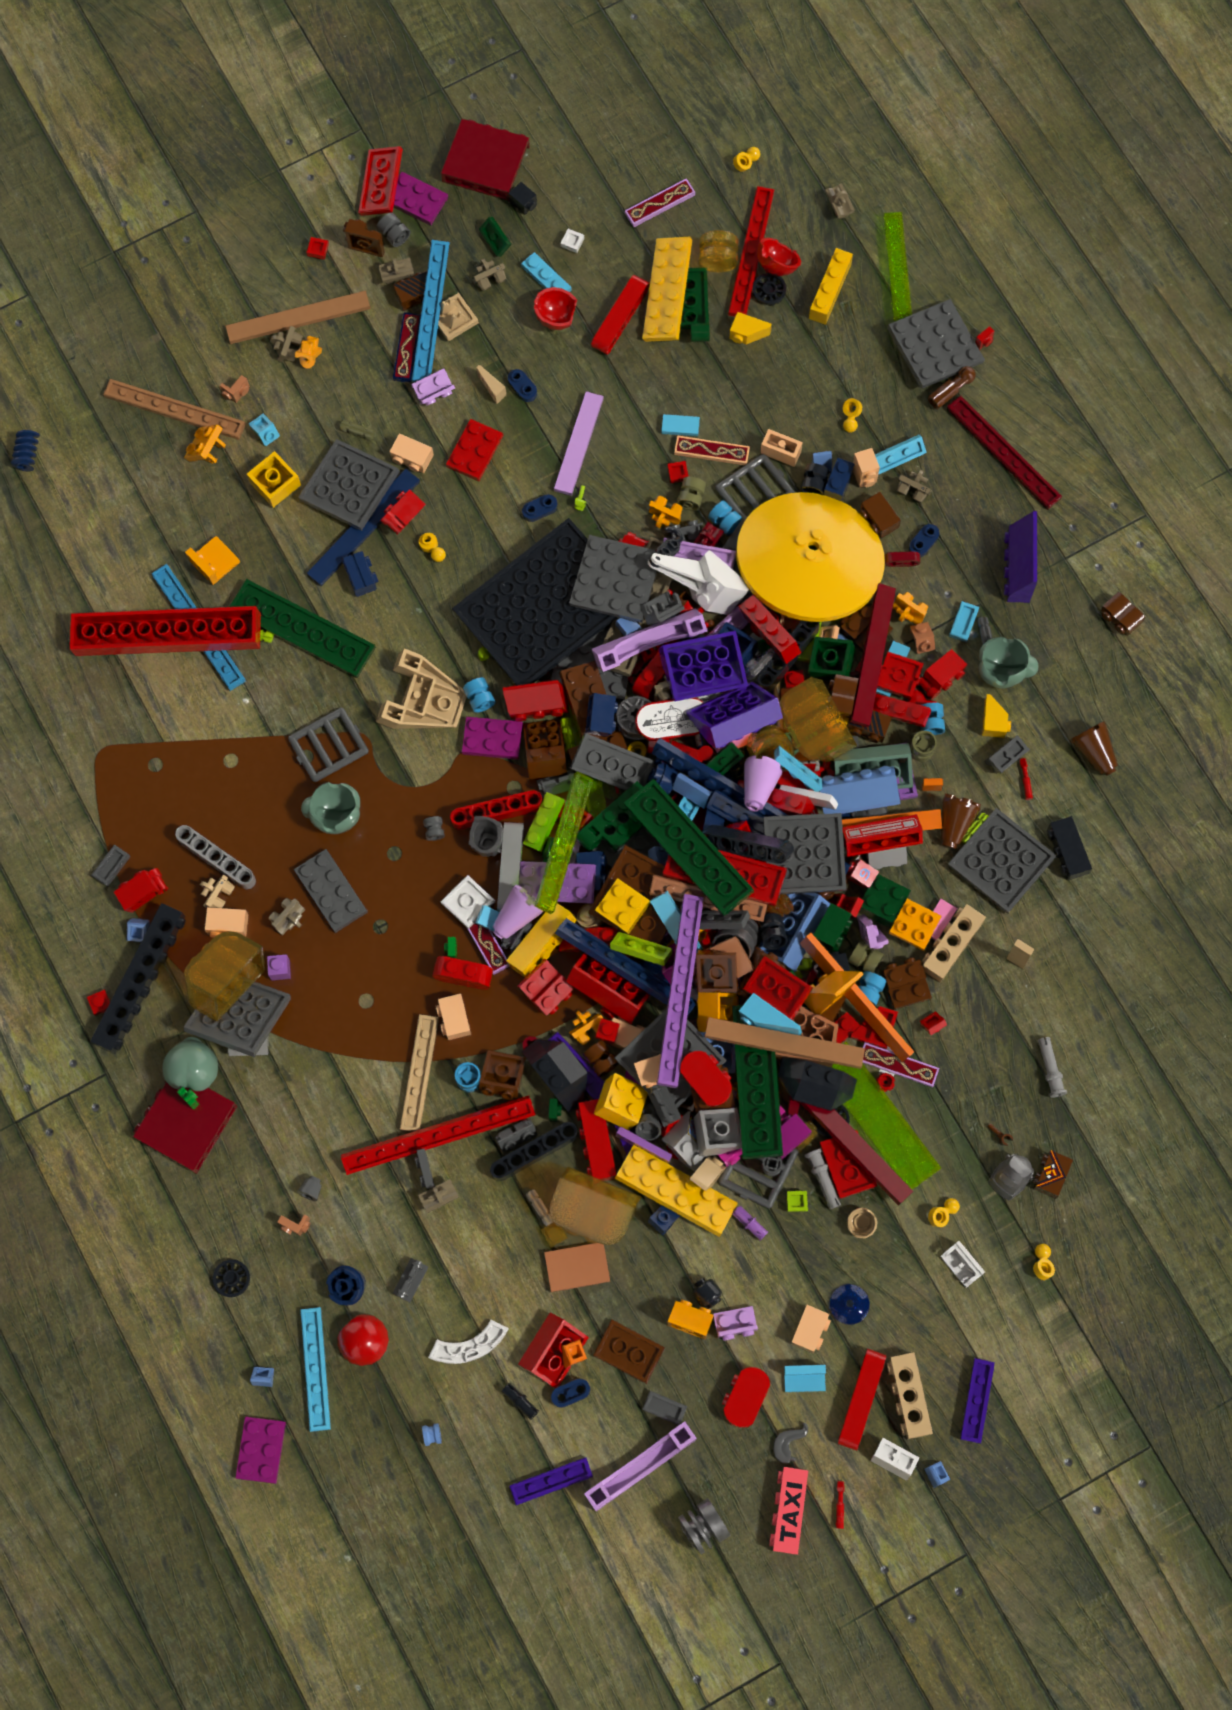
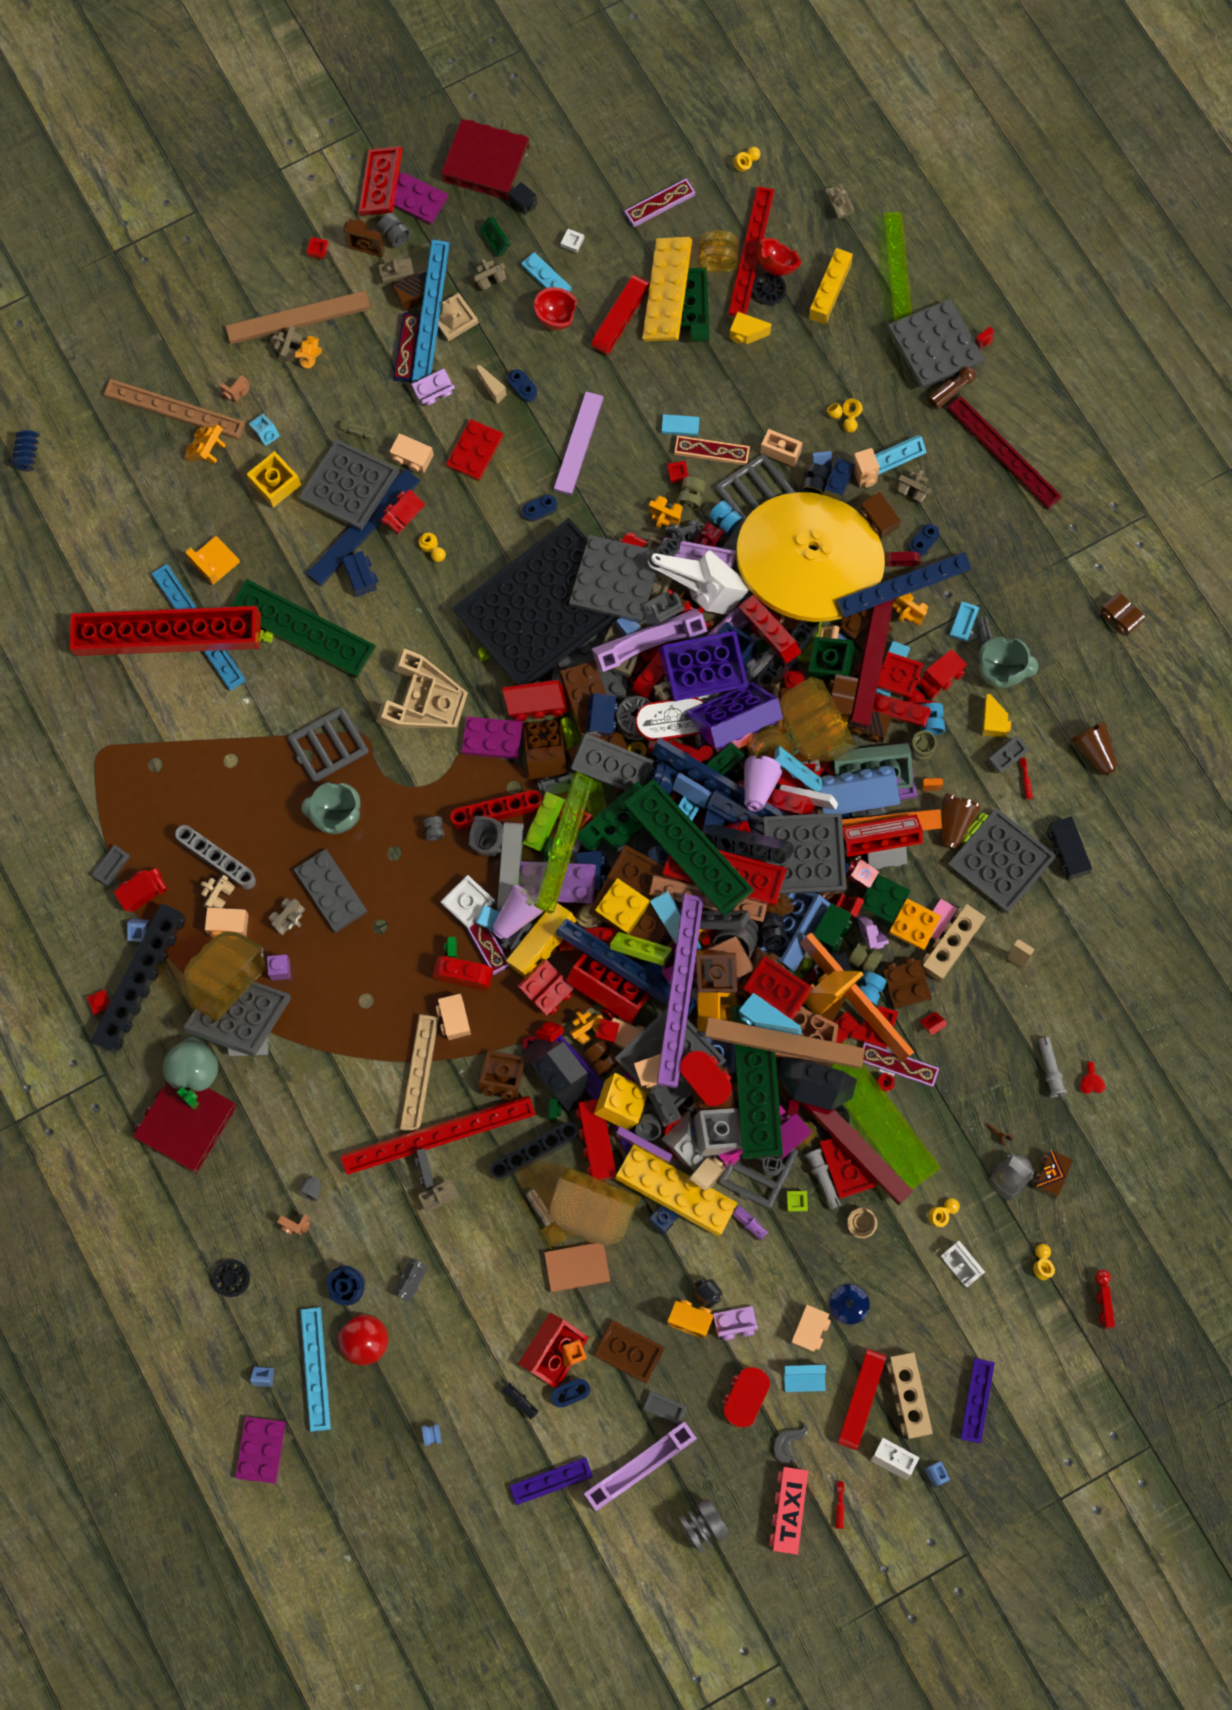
(468, 1077): dark azure wheel -> none
(469, 1350): white tile -> none
(478, 693): dark azure wheel -> none
(524, 1132): dark grey hinge -> none
(549, 1031): none -> red plate
(579, 503): lime hand -> none
(834, 411): none -> yellow hinge
(903, 585): none -> dark blue plate
(923, 637): nougat bracket -> none
(1021, 559): dark purple slope -> none
(1091, 1081): none -> red rock
(1103, 1297): none -> red plate

